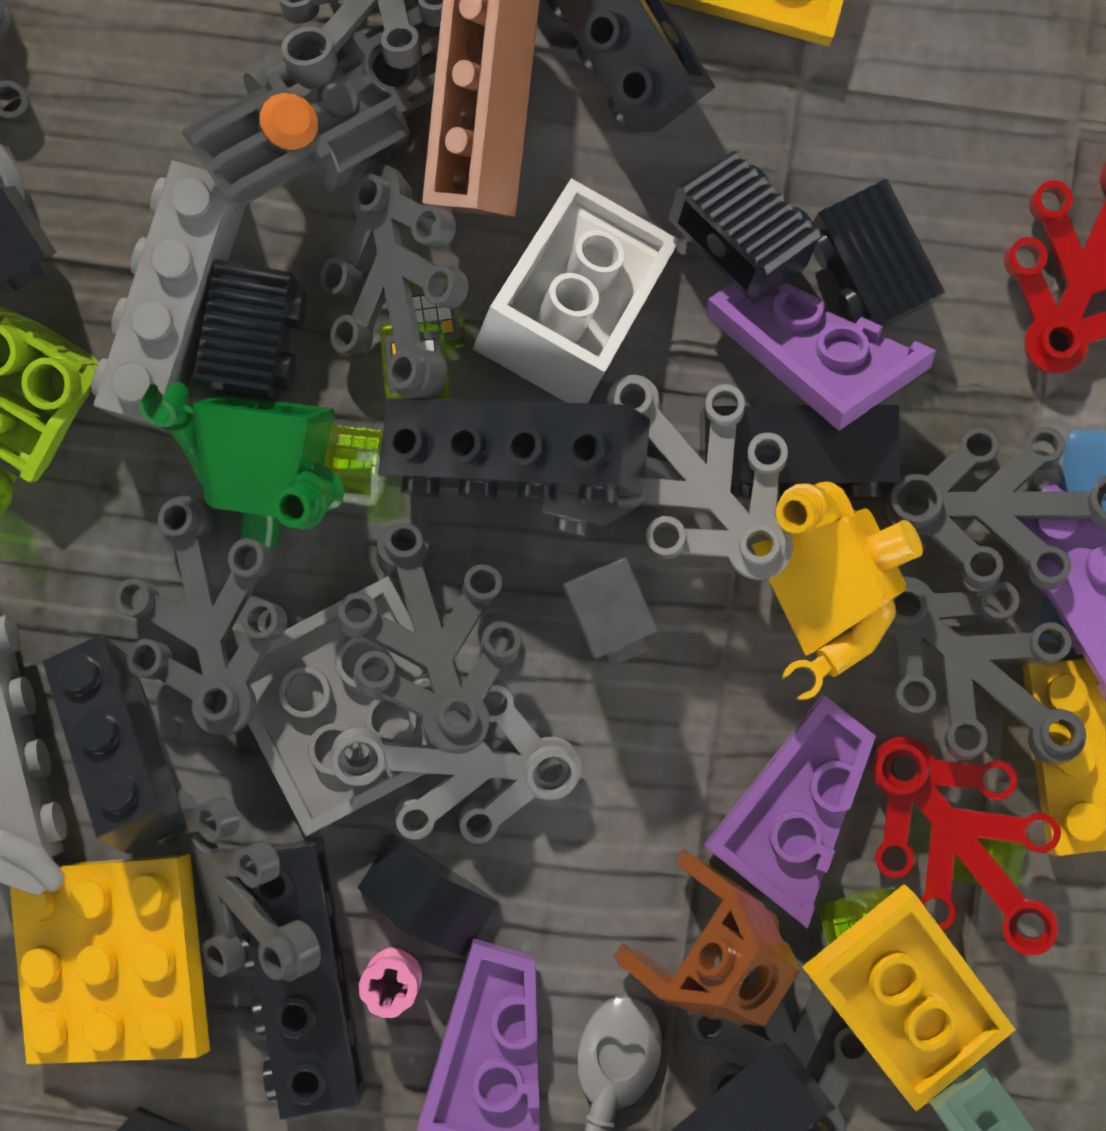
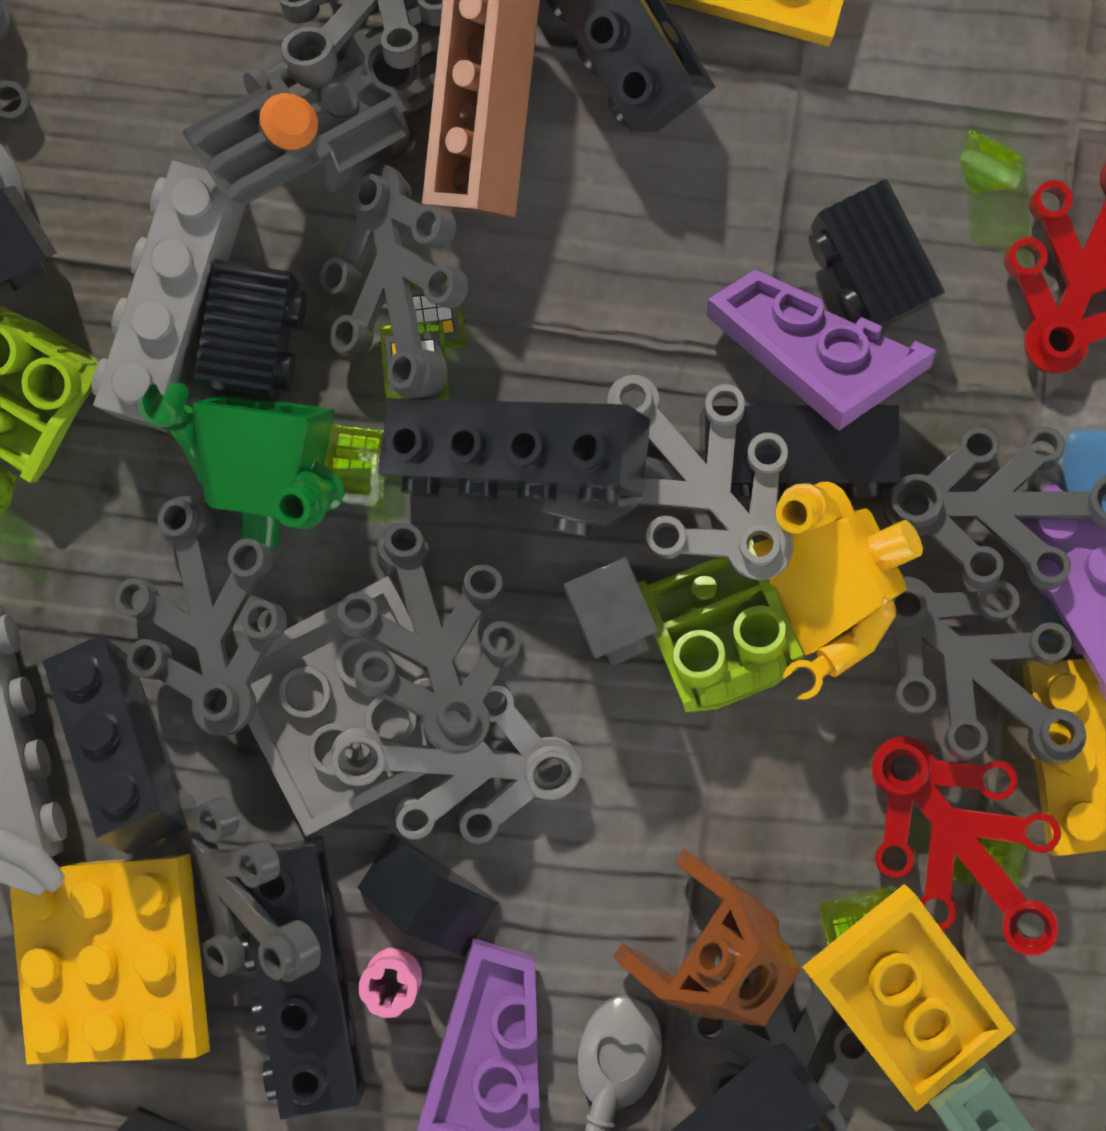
(574, 294): white slope -> none
(720, 633): none -> lime slope
(744, 226): black brick -> none
(793, 811): medium lavender wing -> none
(989, 164): none -> clear neon green slope

